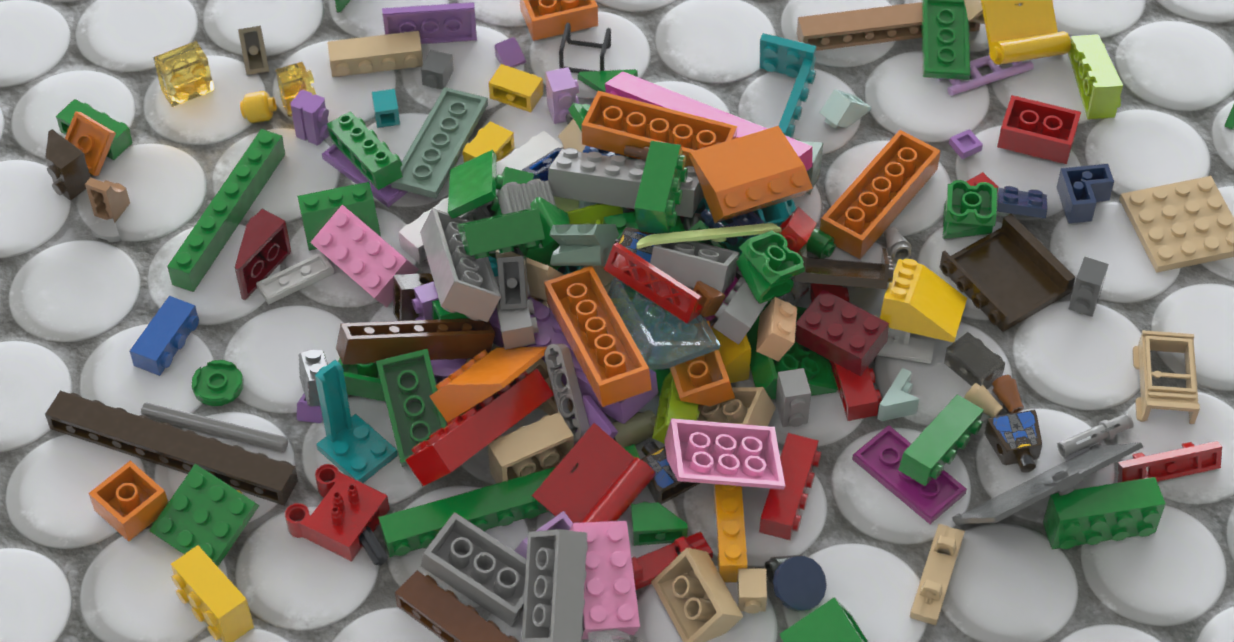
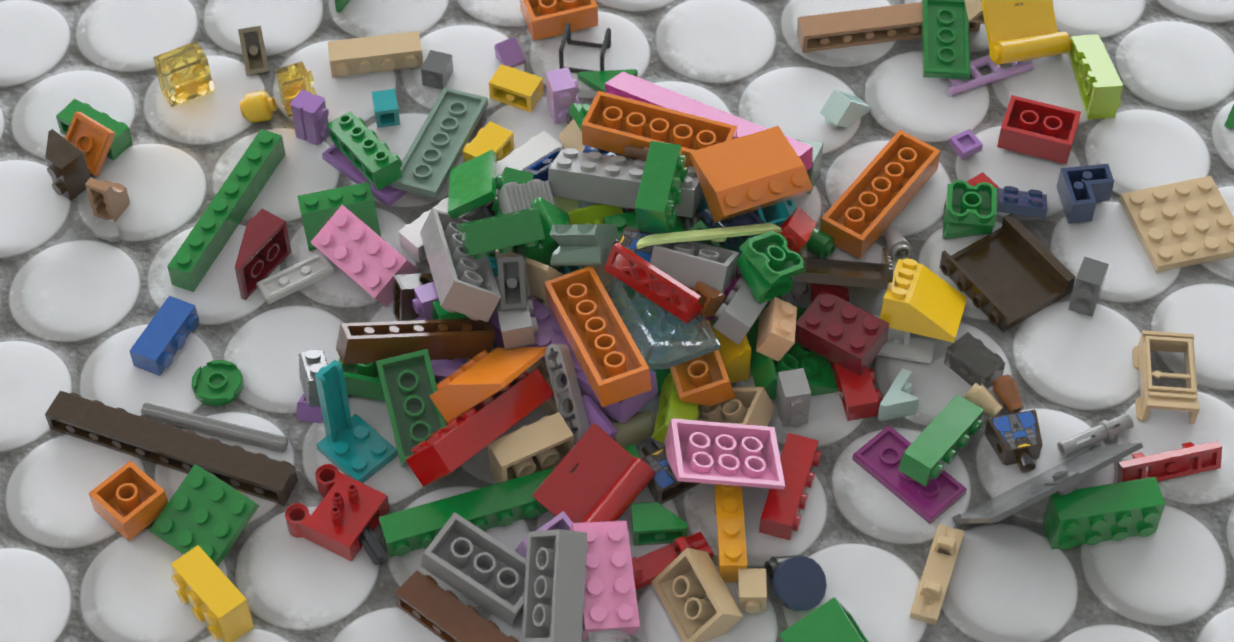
(434, 22): medium lavender tile -> none
(793, 60): teal bracket -> none

